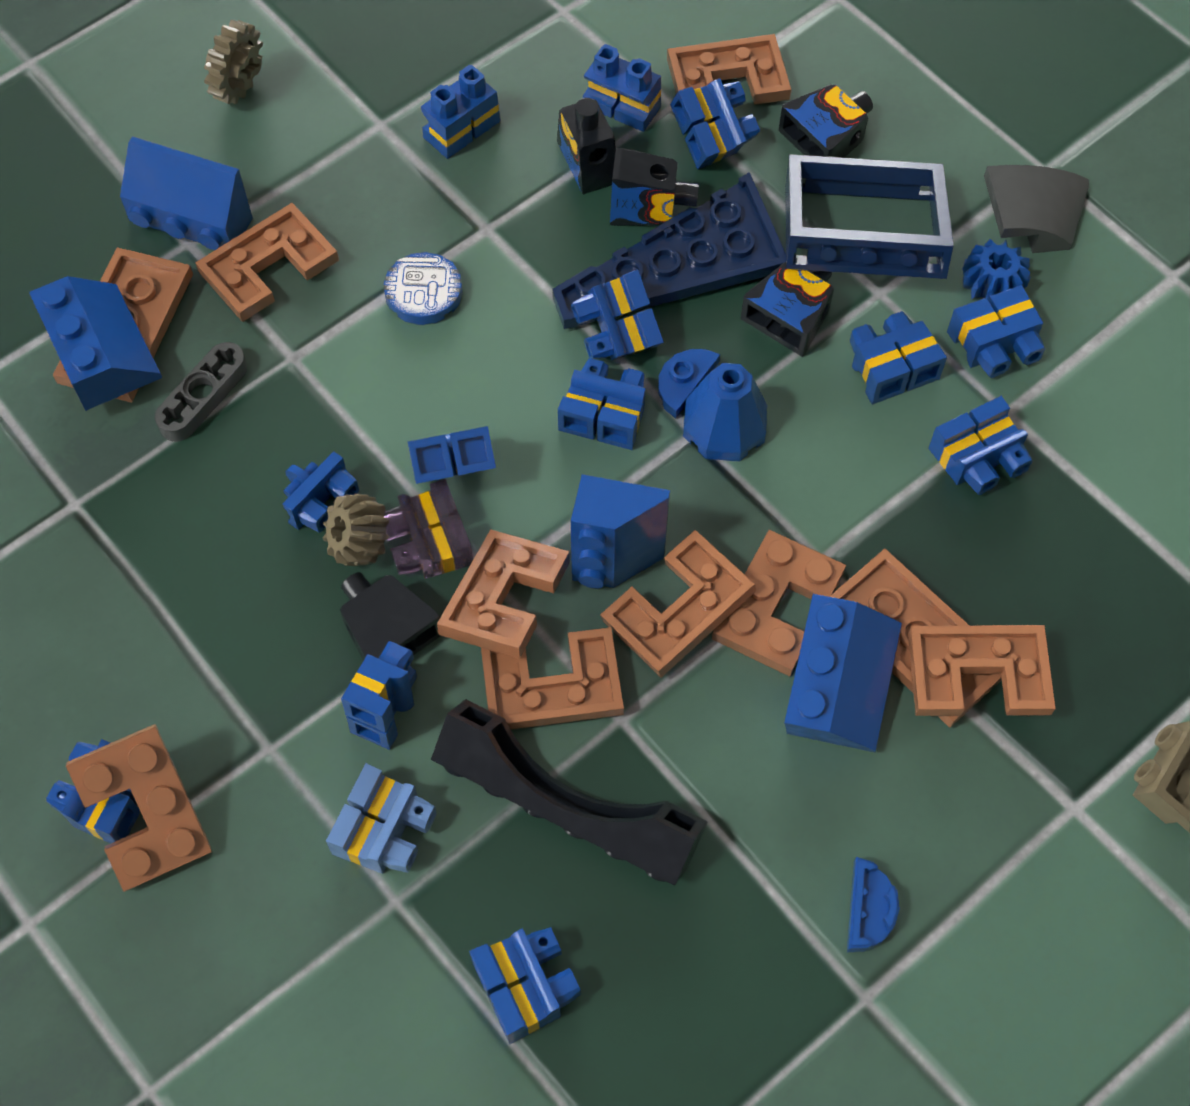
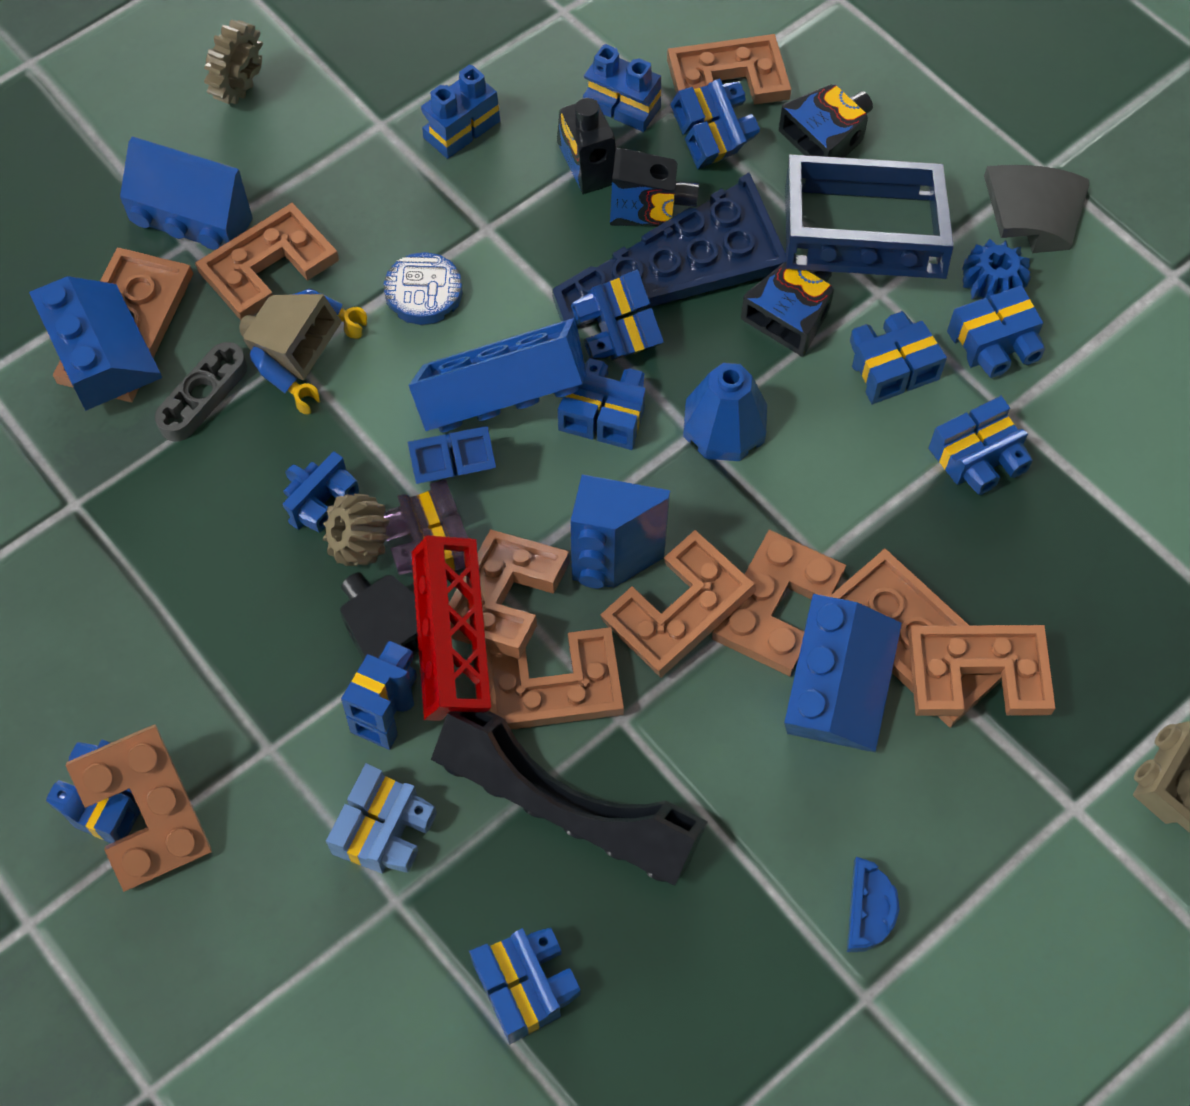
(292, 335): none -> dark tan torso
(435, 632): none -> red fence
(499, 376): none -> blue slope
(682, 375): blue plate -> none

